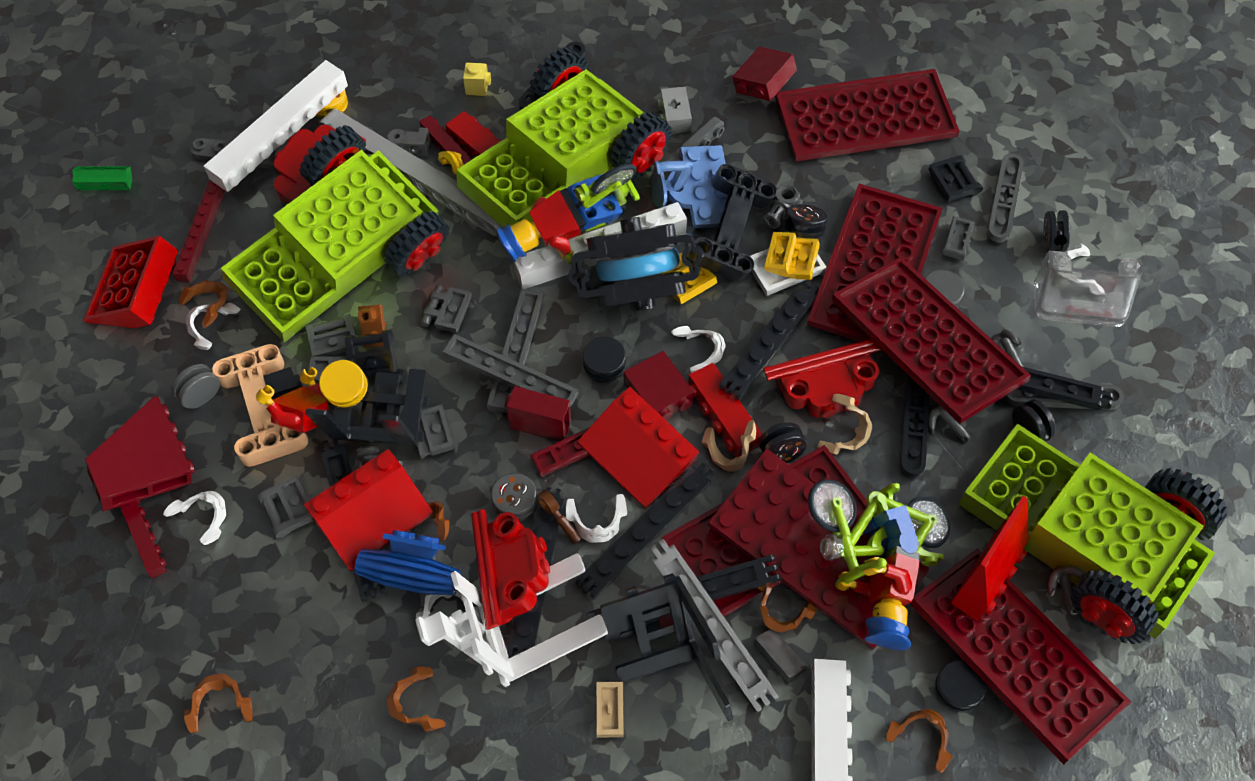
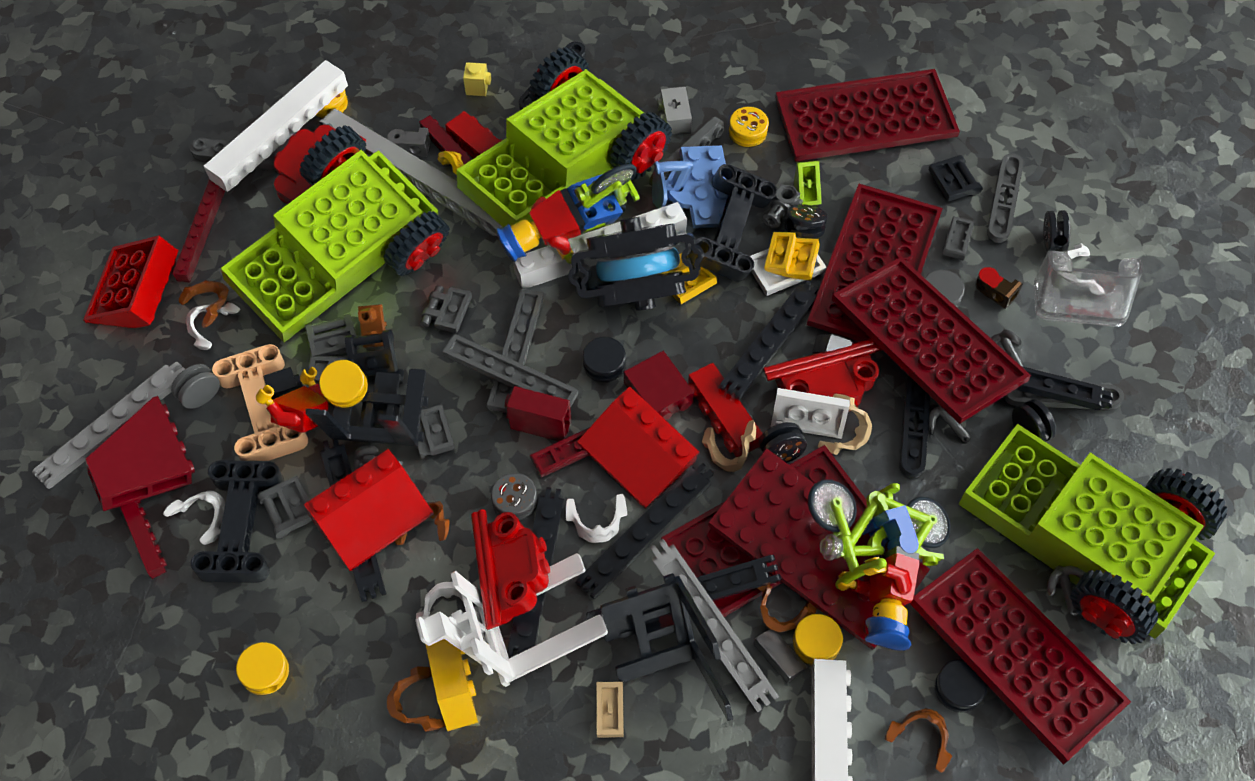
(89, 439): none -> light grey hinge
(102, 177): green piece -> none
(215, 682): dark orange helmet -> none
(237, 522): none -> black beam
(262, 668): none -> yellow head
(408, 565): blue plate -> none
(452, 685): none -> yellow wedge
(551, 506): reddish brown piece -> none
(716, 356): white helmet -> none
(748, 126): none -> yellow head
(764, 73): dark red brick -> none
(808, 182): none -> lime slope
(811, 412): none -> white plate
(817, 638): none -> yellow head
(830, 342): none -> flat silver slope
(995, 564): red slope -> none
(997, 287): none -> dark brown leg

